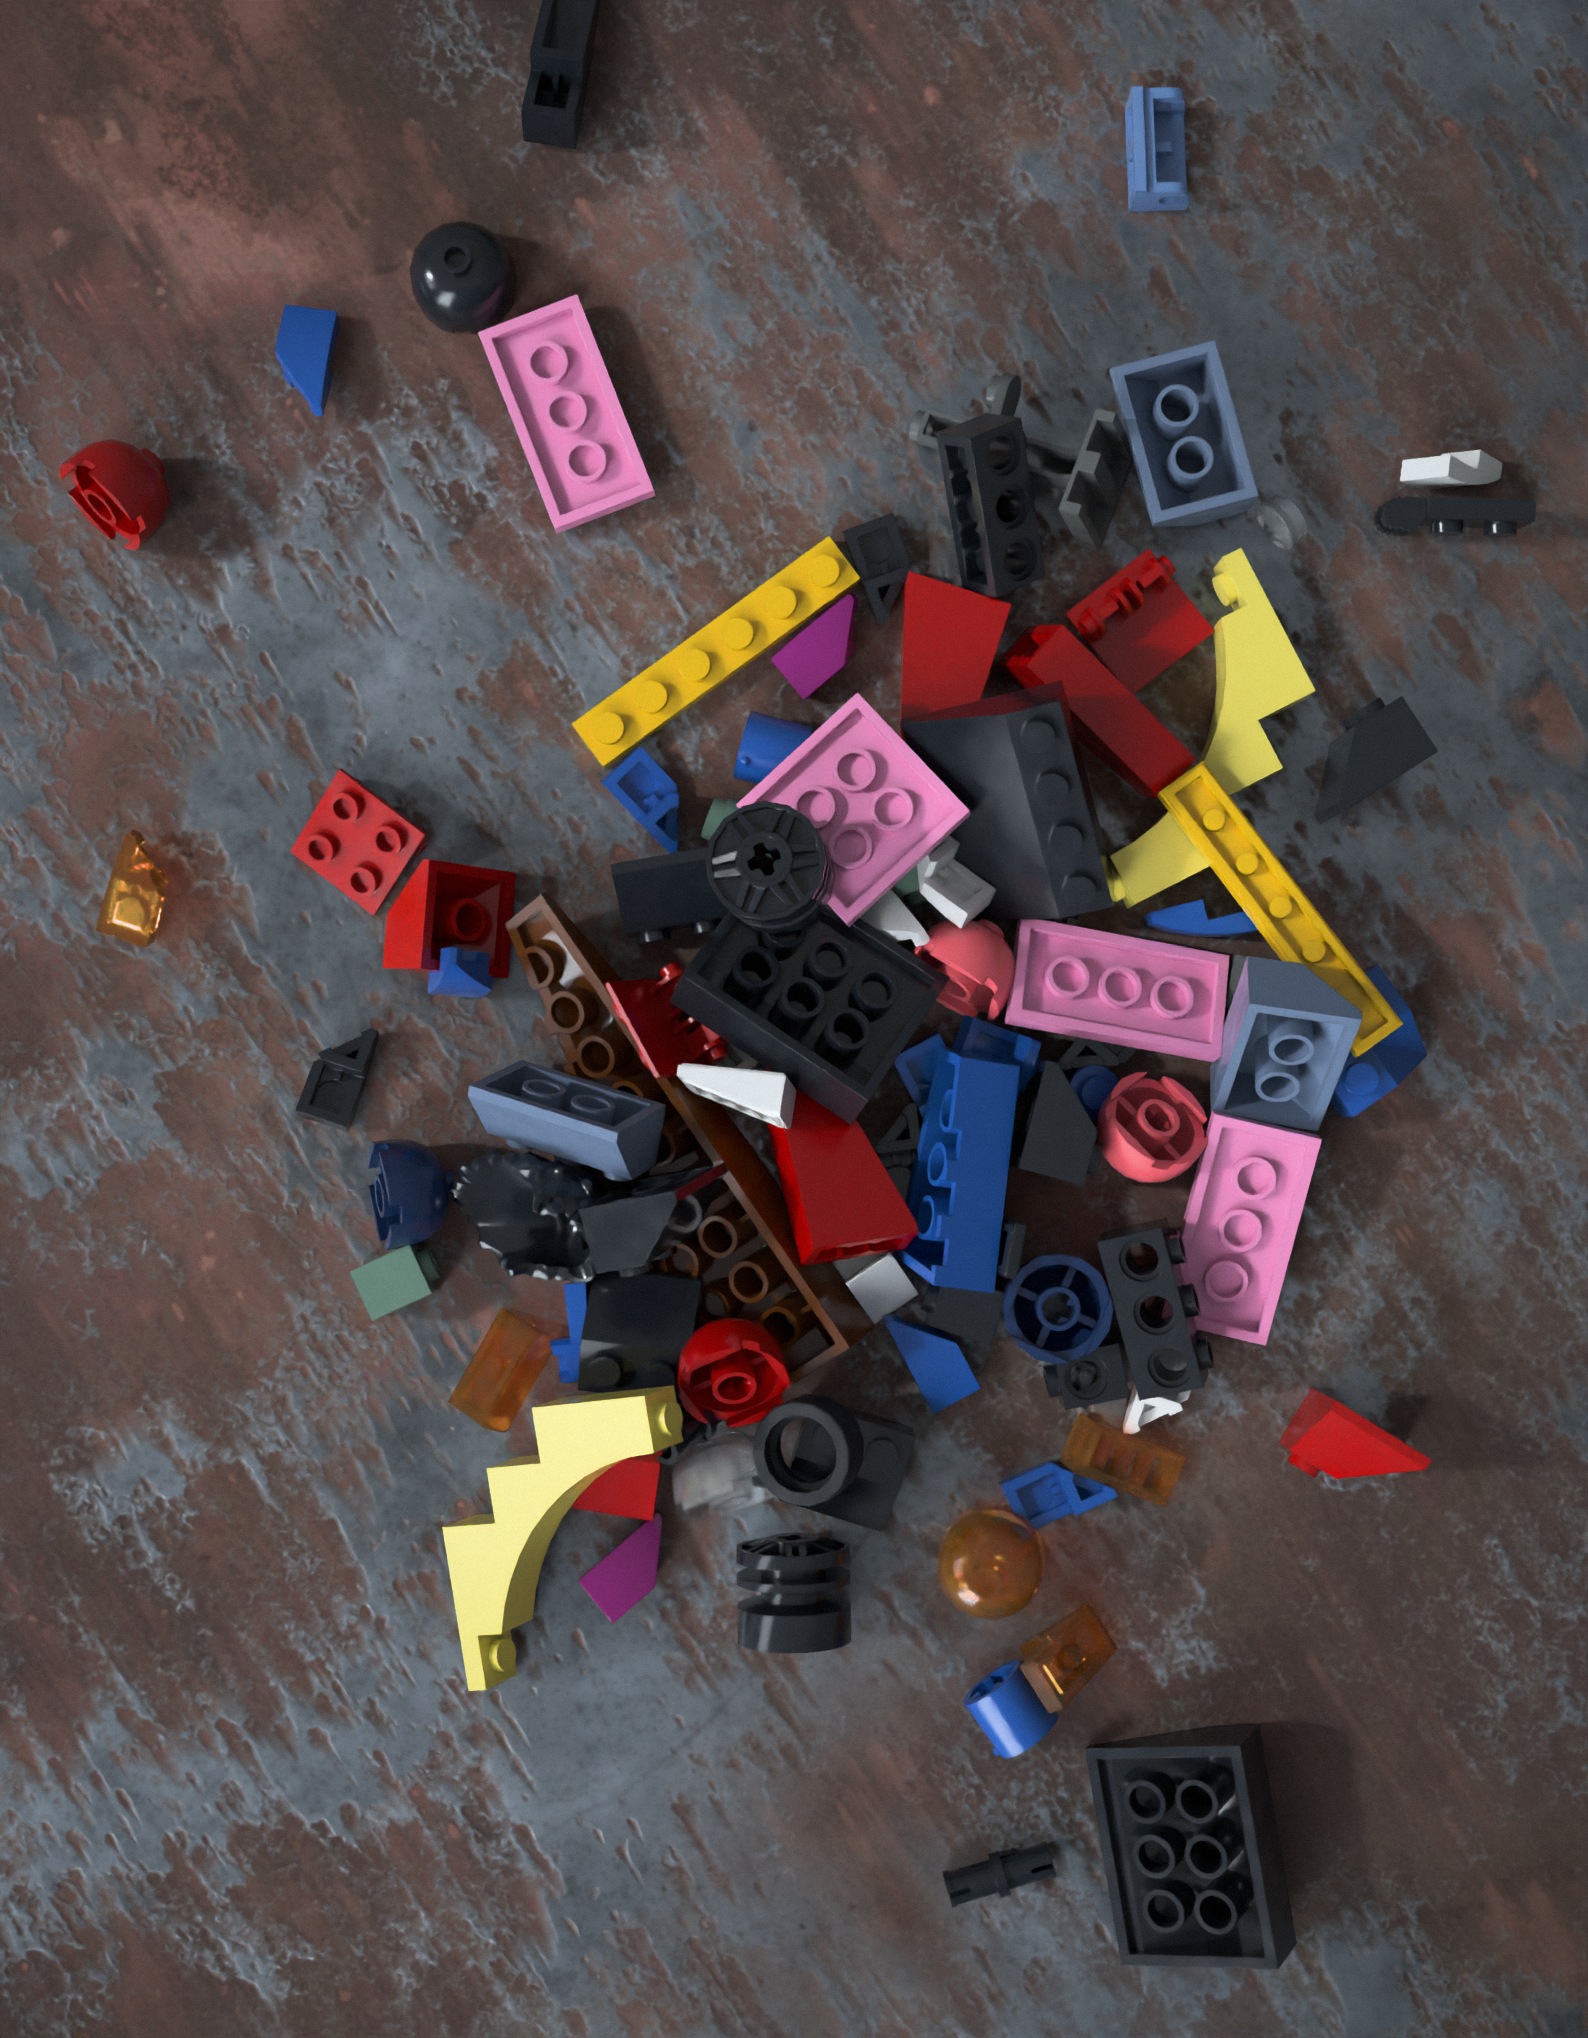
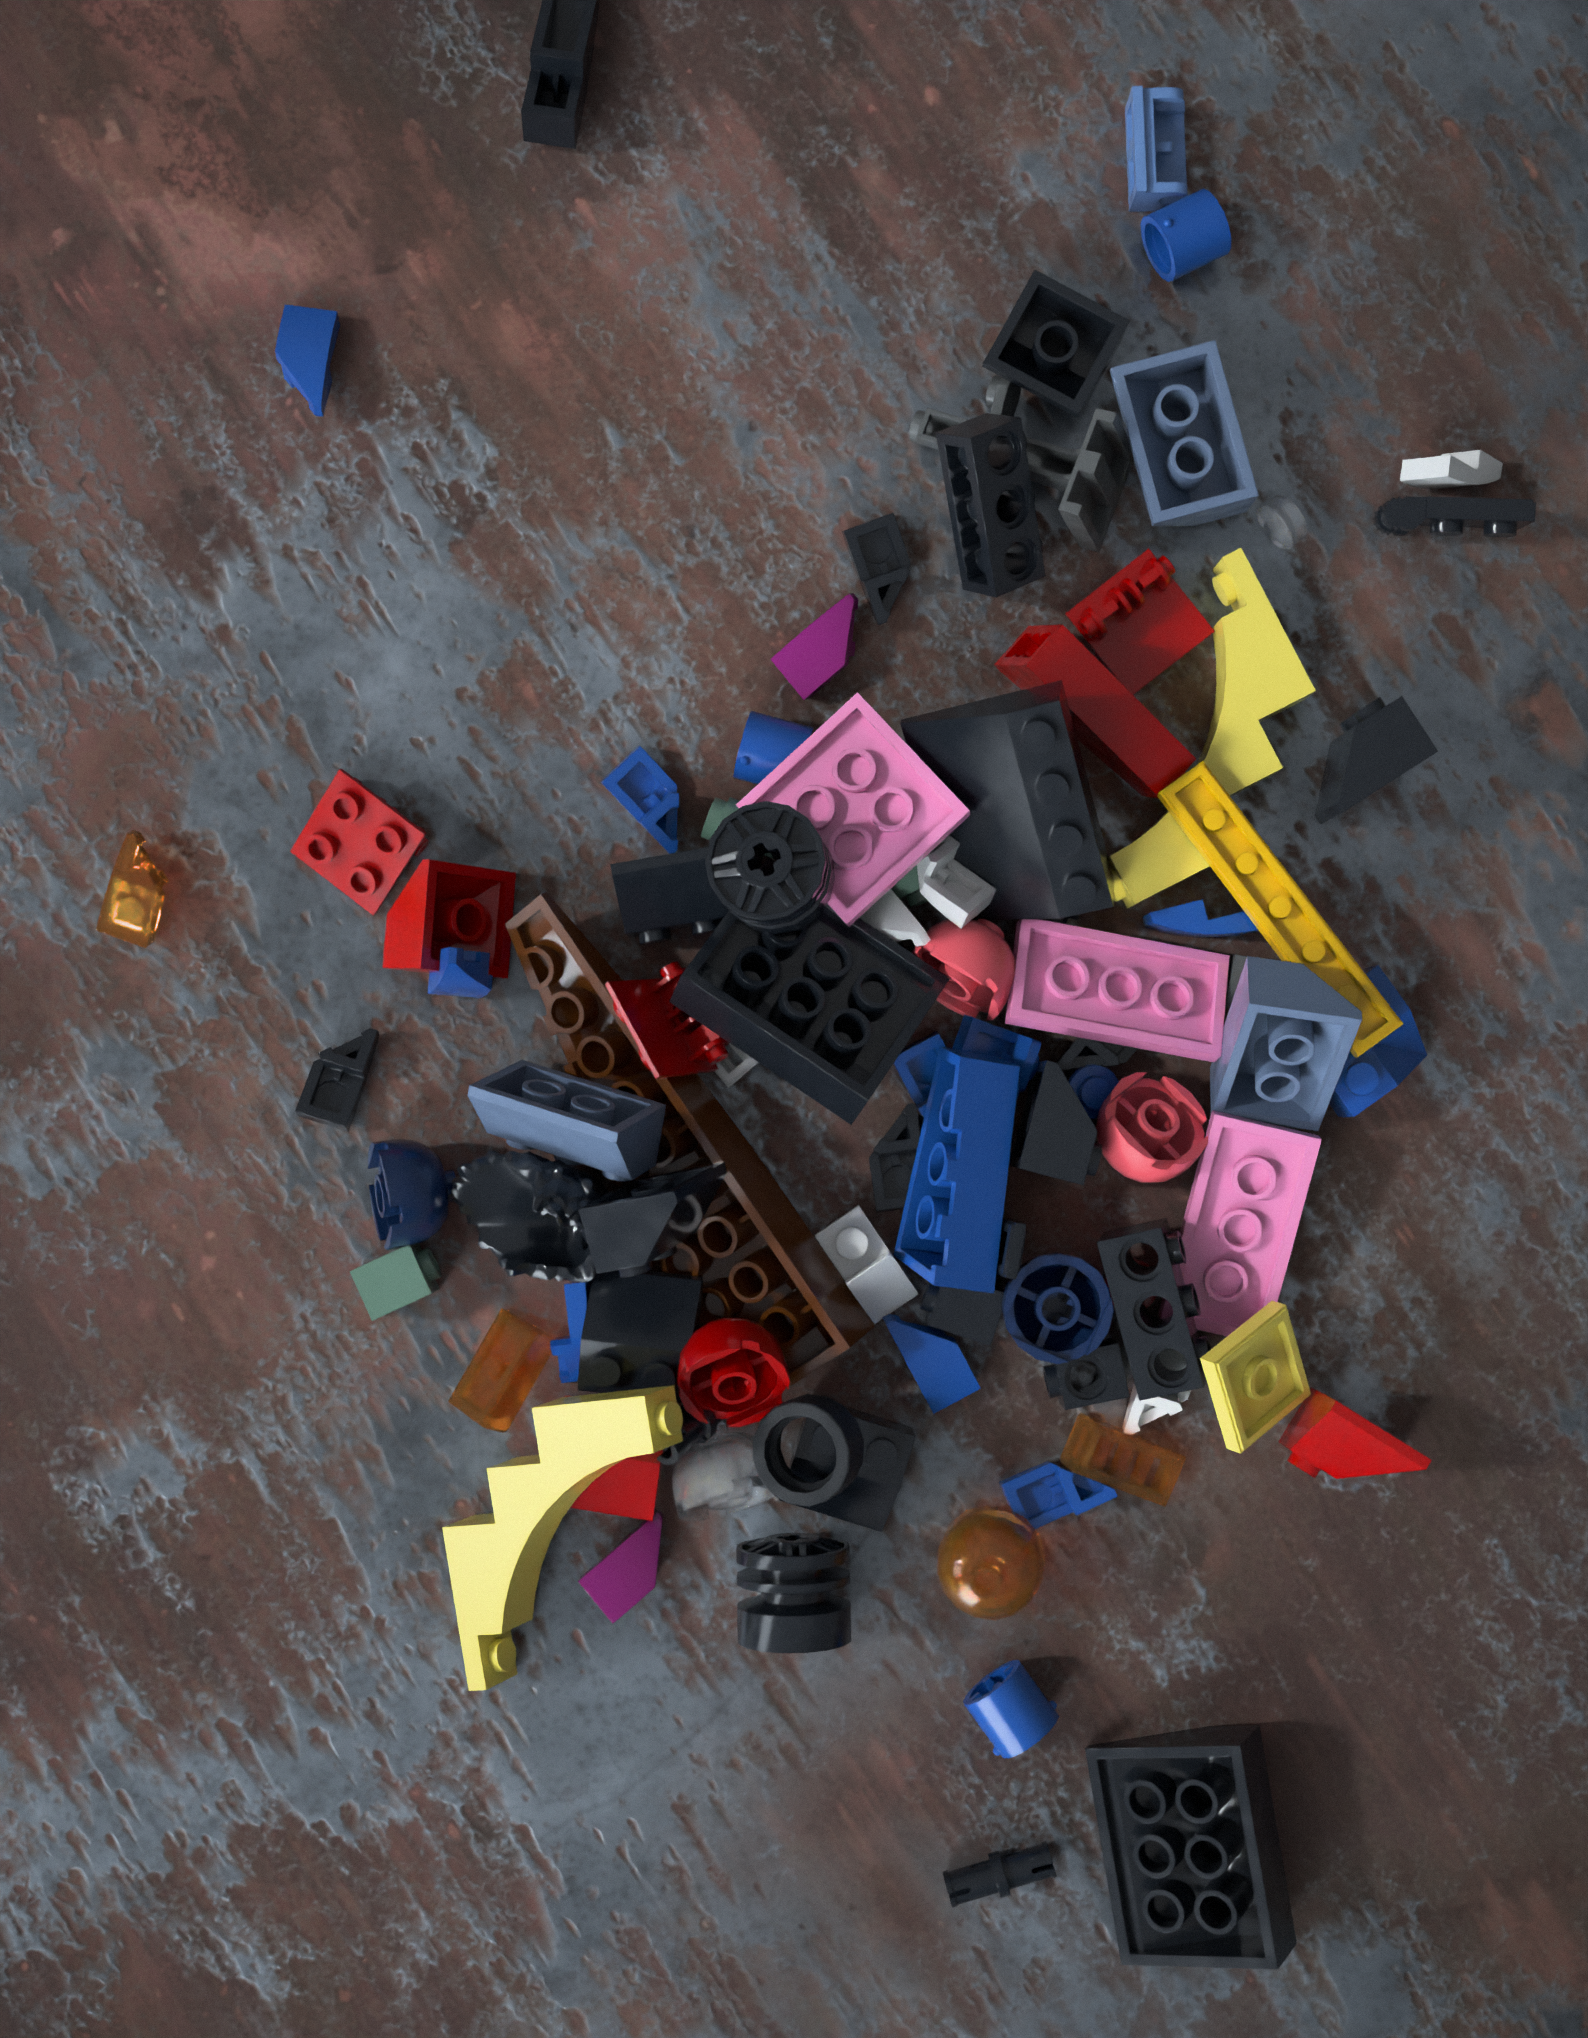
(119, 489): red cylinder -> none
(463, 277): black cylinder -> none
(566, 414): bright pink plate -> none
(716, 652): yellow plate -> none
(753, 1092): white slope -> none
(837, 1188): red slope -> none
(946, 645): red slope -> none
(1056, 343): none -> black slope
(1066, 1656): clear orange slope -> none
(1186, 235): none -> blue piece
(1255, 1376): none -> light yellow tile

